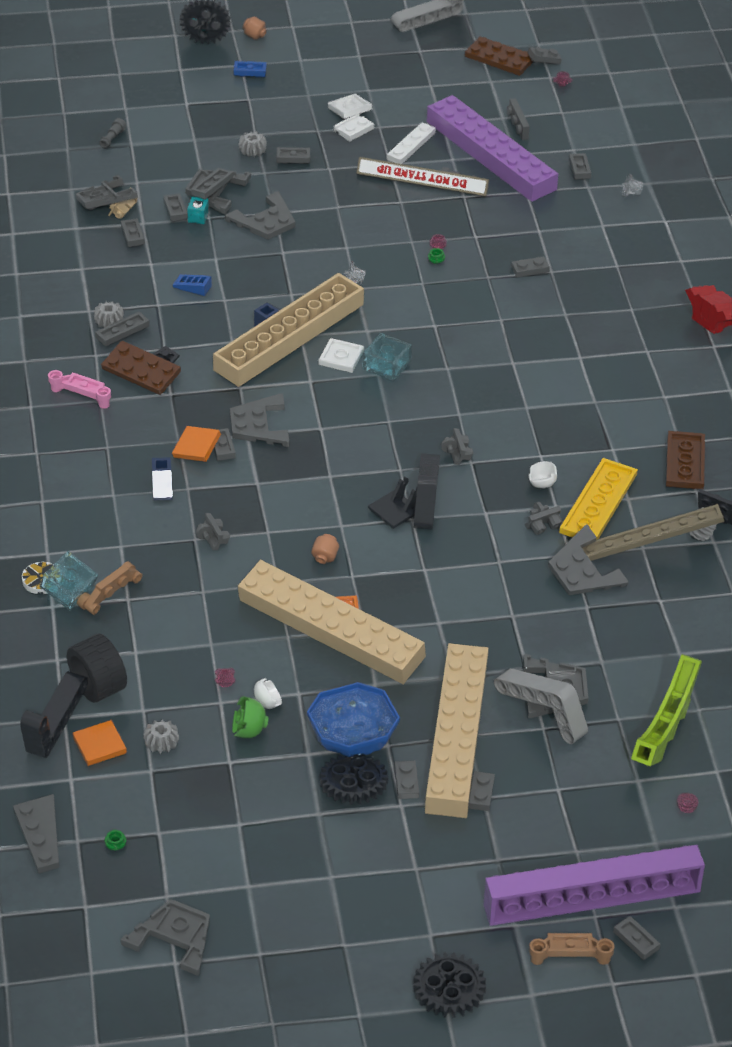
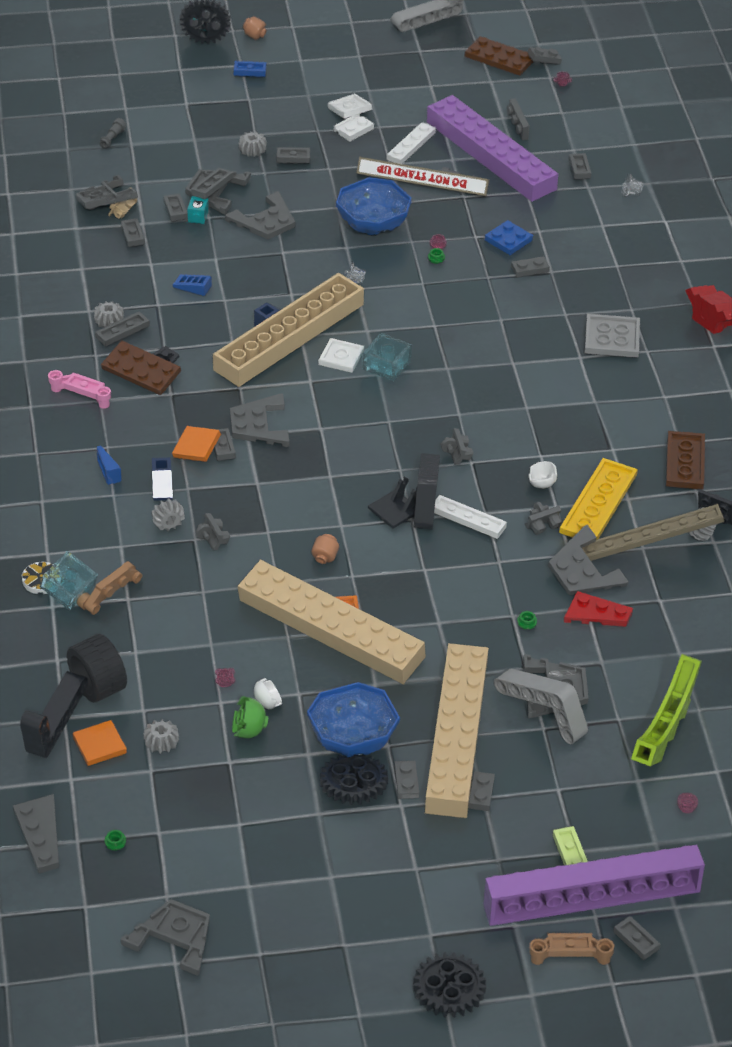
(109, 468): none -> blue slope
(168, 515): none -> light grey gear
(373, 205): none -> clear light blue rock
(469, 517): none -> white plate
(508, 237): none -> blue plate
(527, 620): none -> green plate
(569, 846): none -> yellowish green plate
(595, 609): none -> red wing
(612, 335): none -> light grey plate

